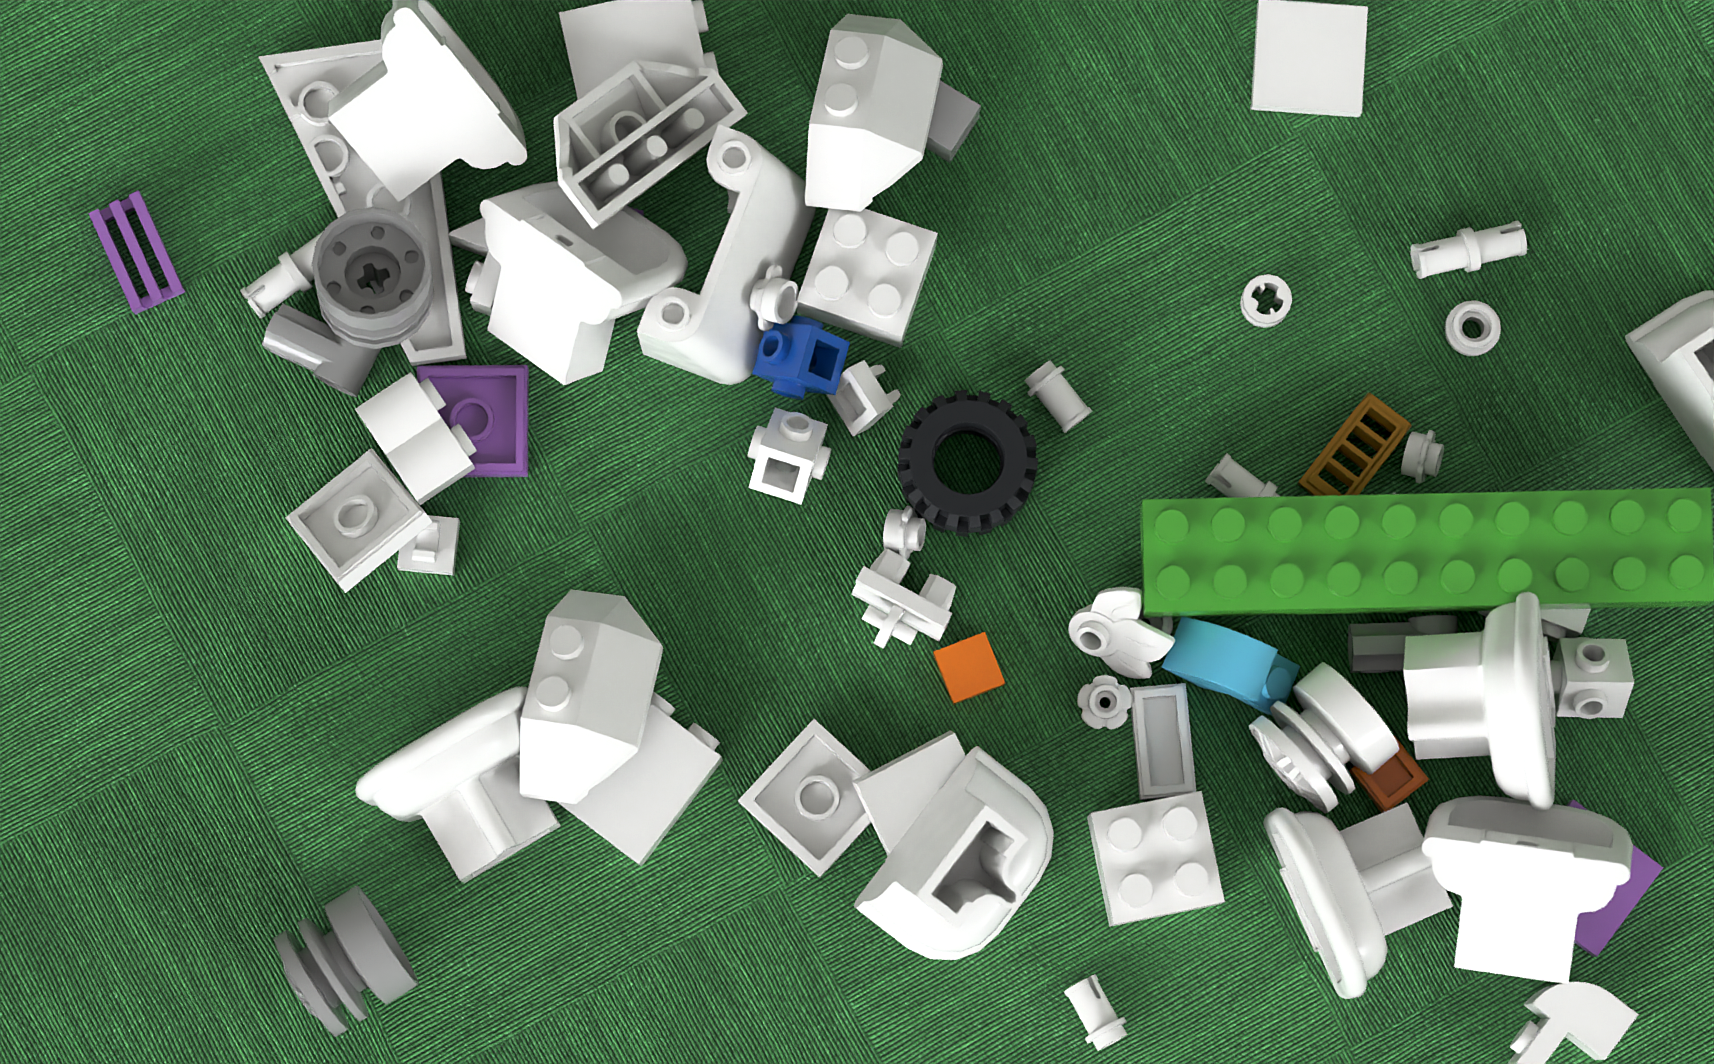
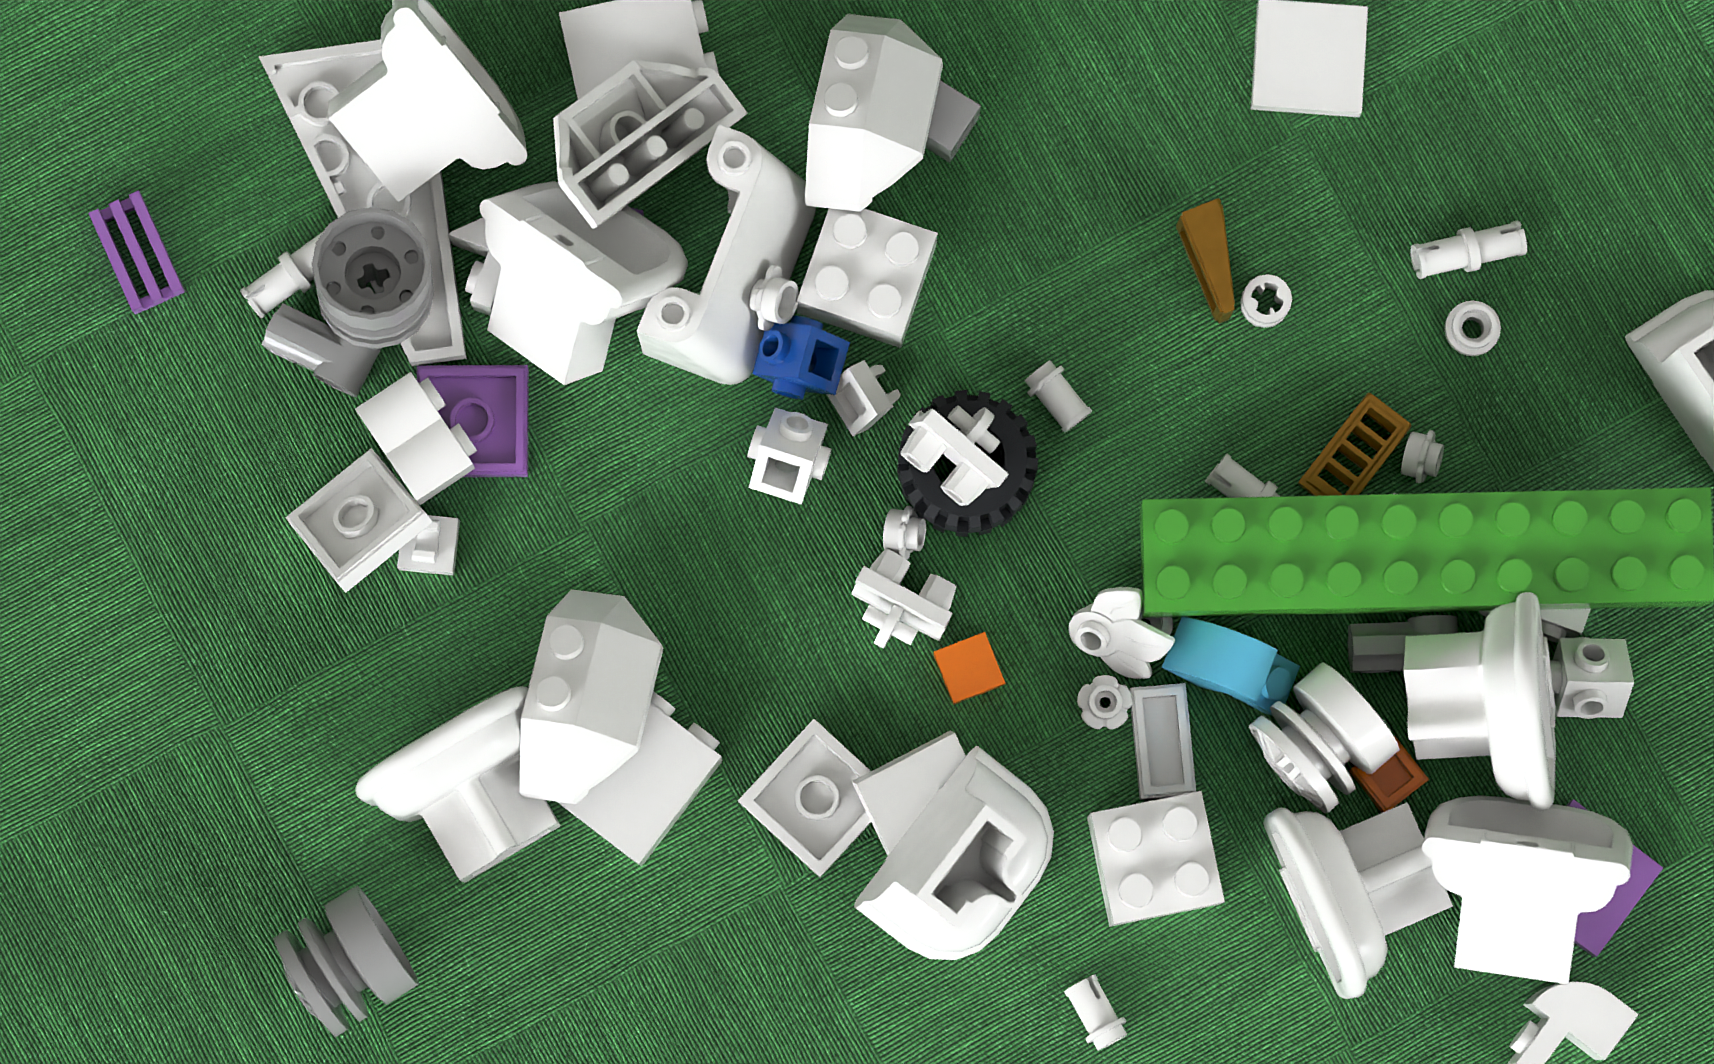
(973, 467): none -> white hips
(1206, 245): none -> pearl gold slope

